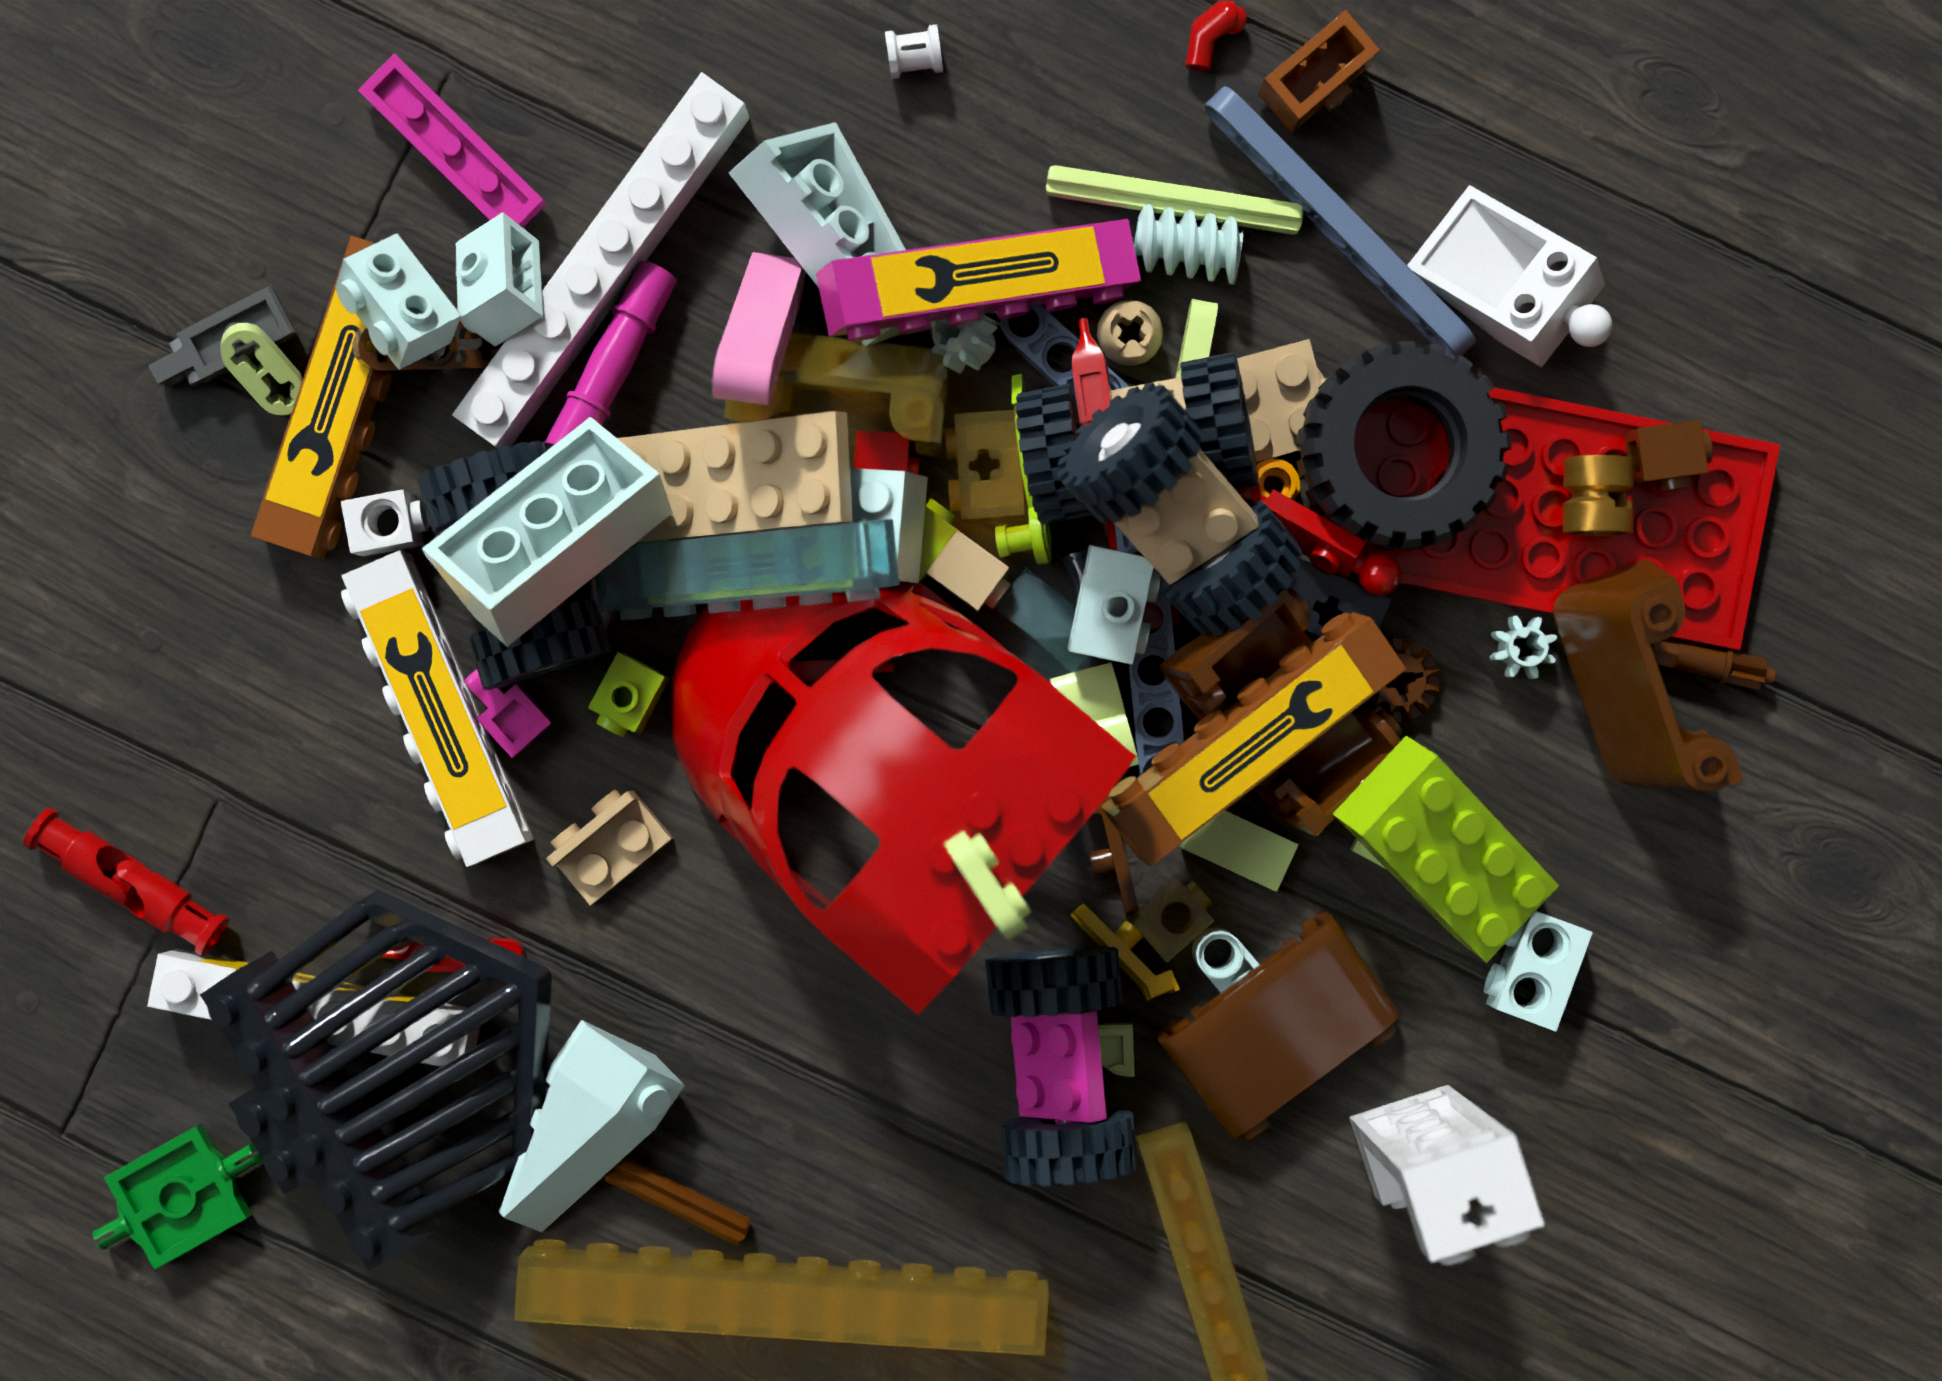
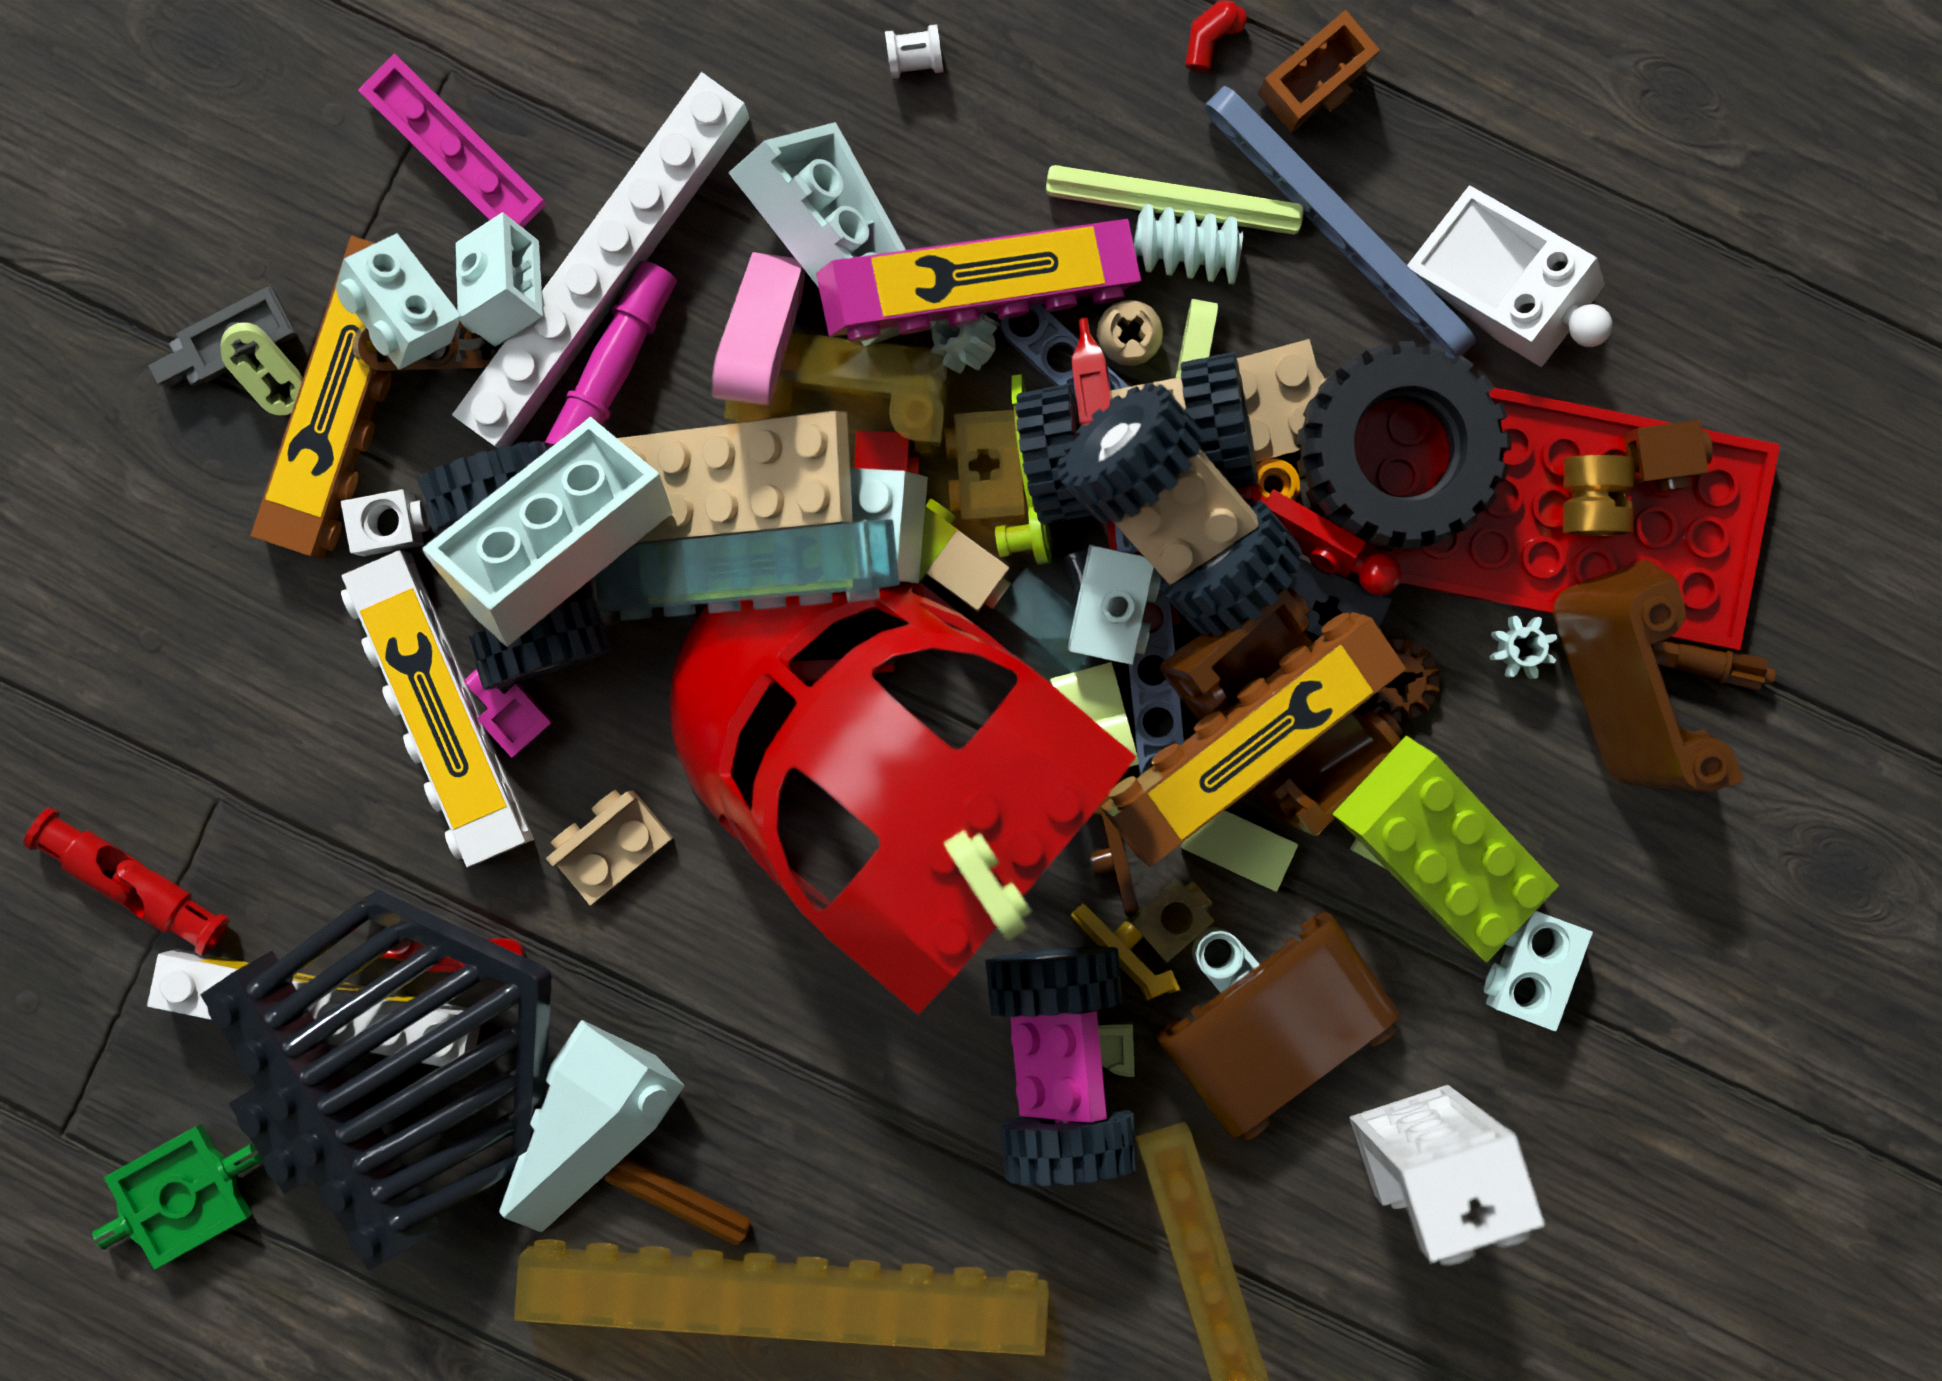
(627, 695): lime brick -> none

